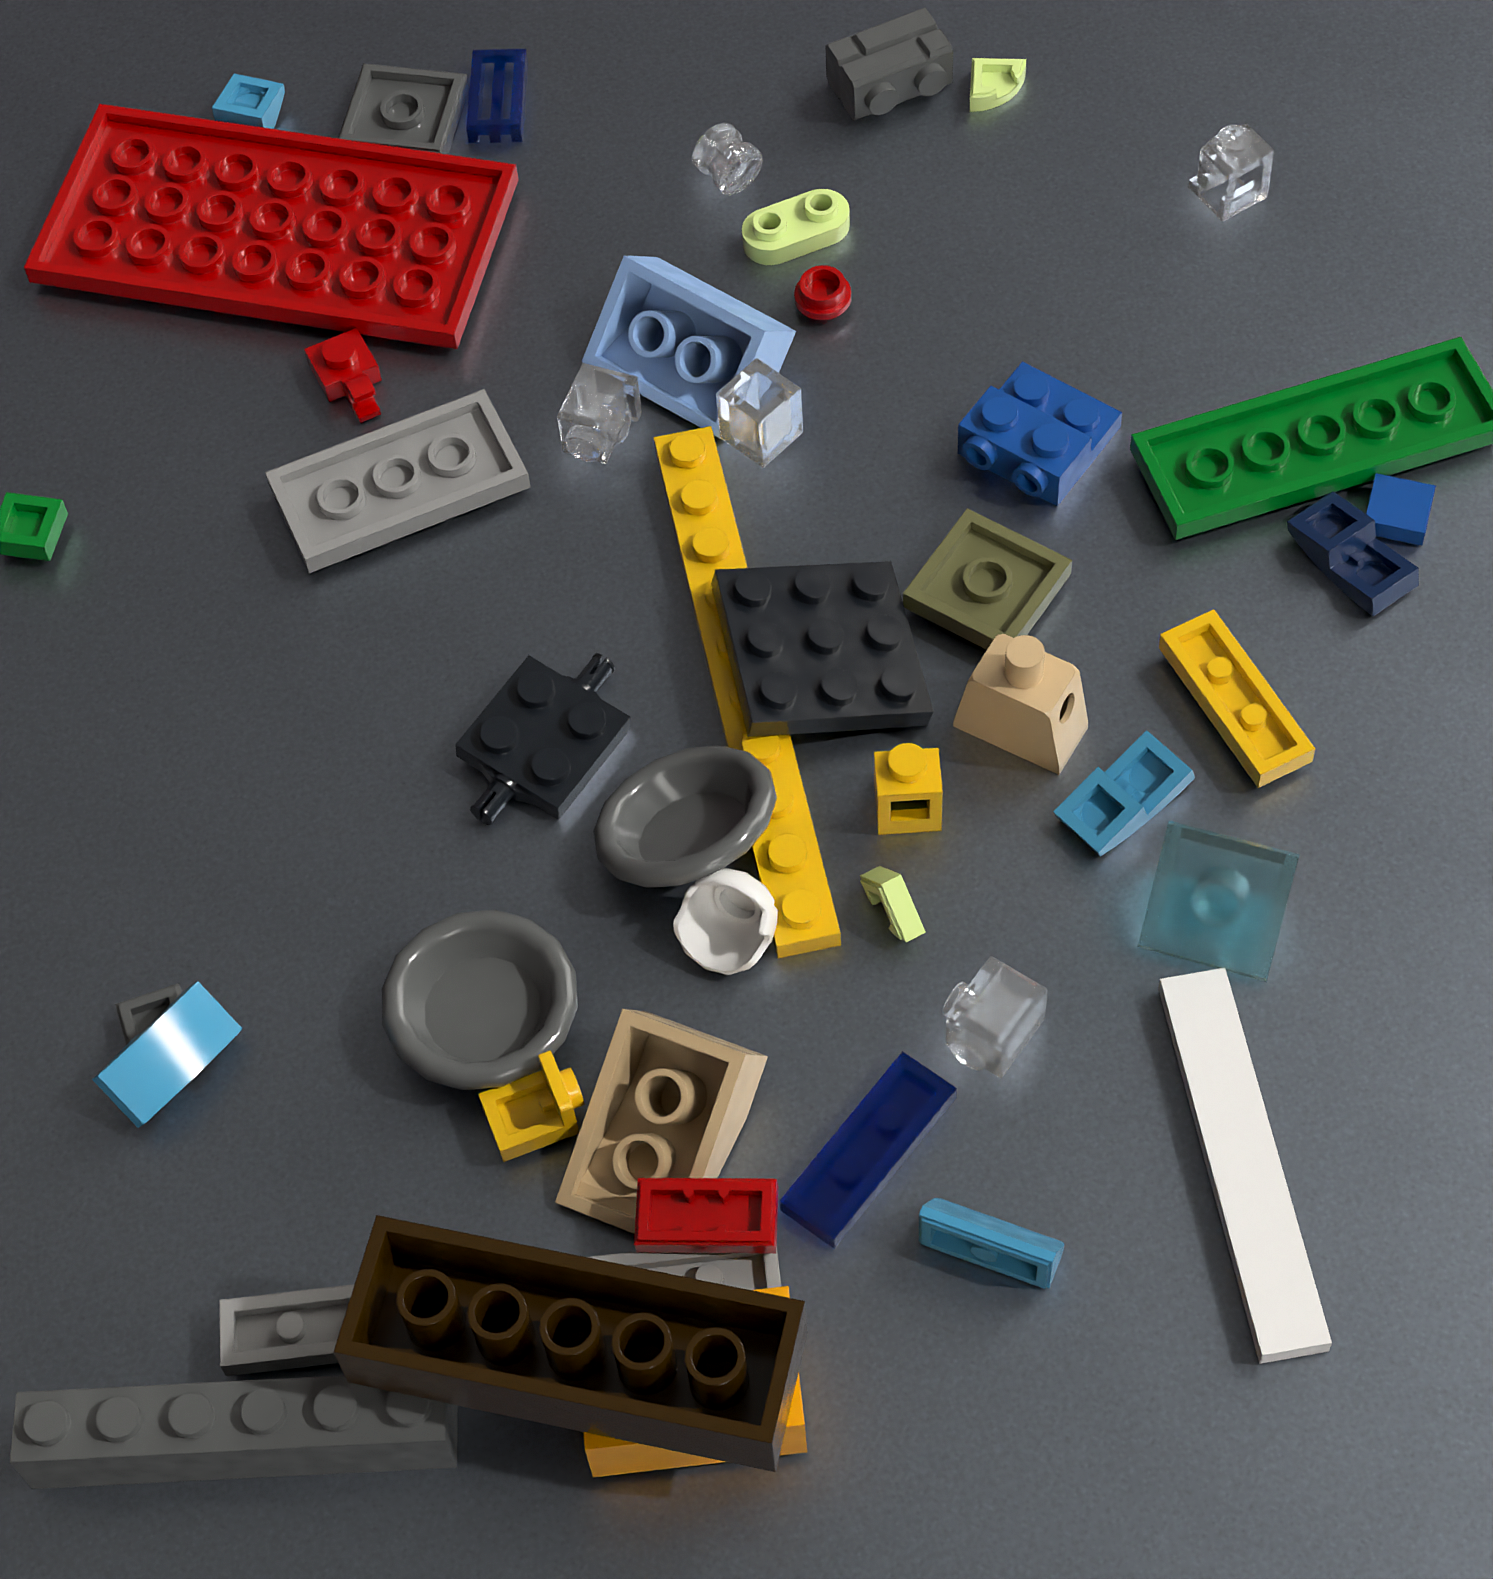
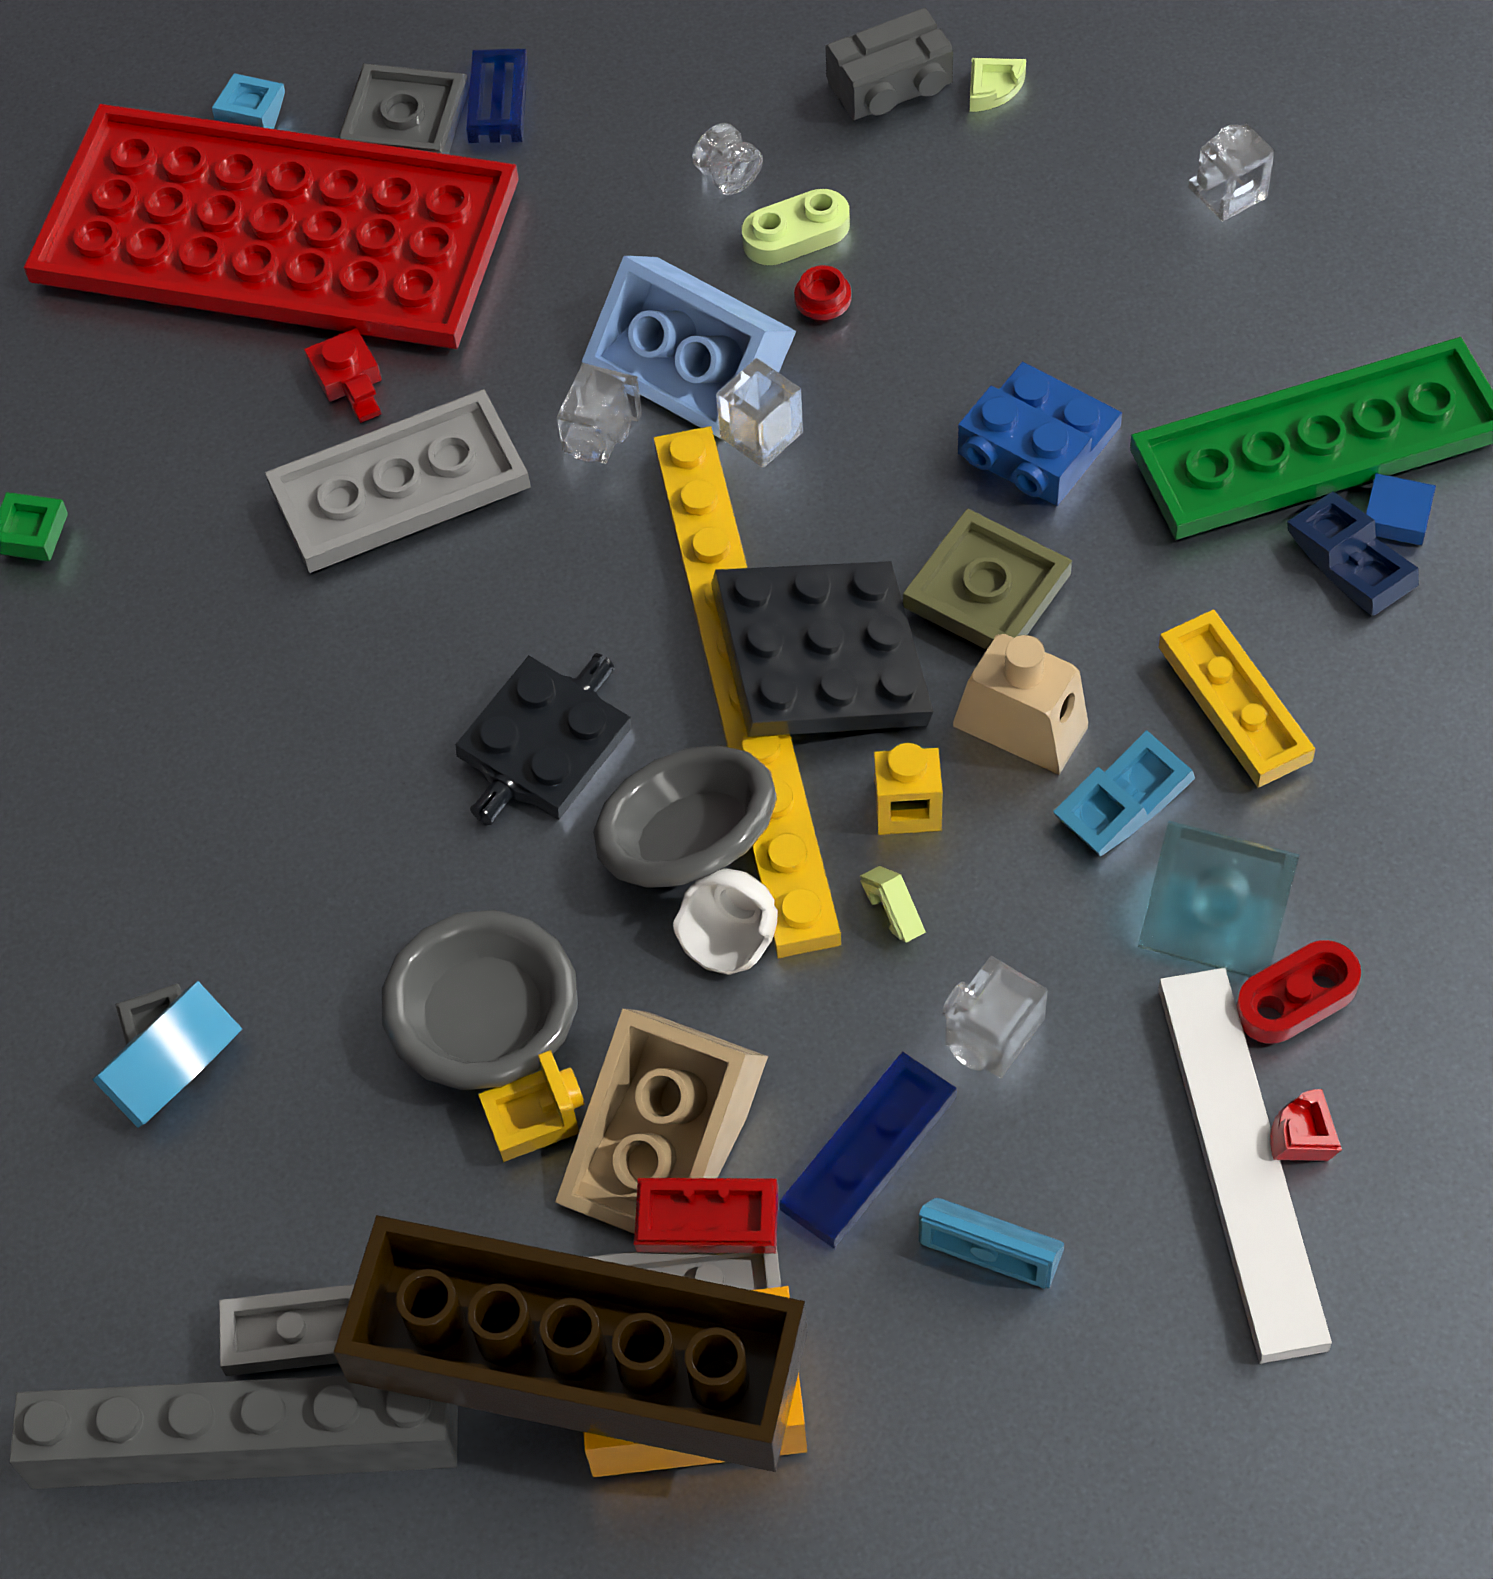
(1294, 994): none -> red plate
(1305, 1130): none -> red tile

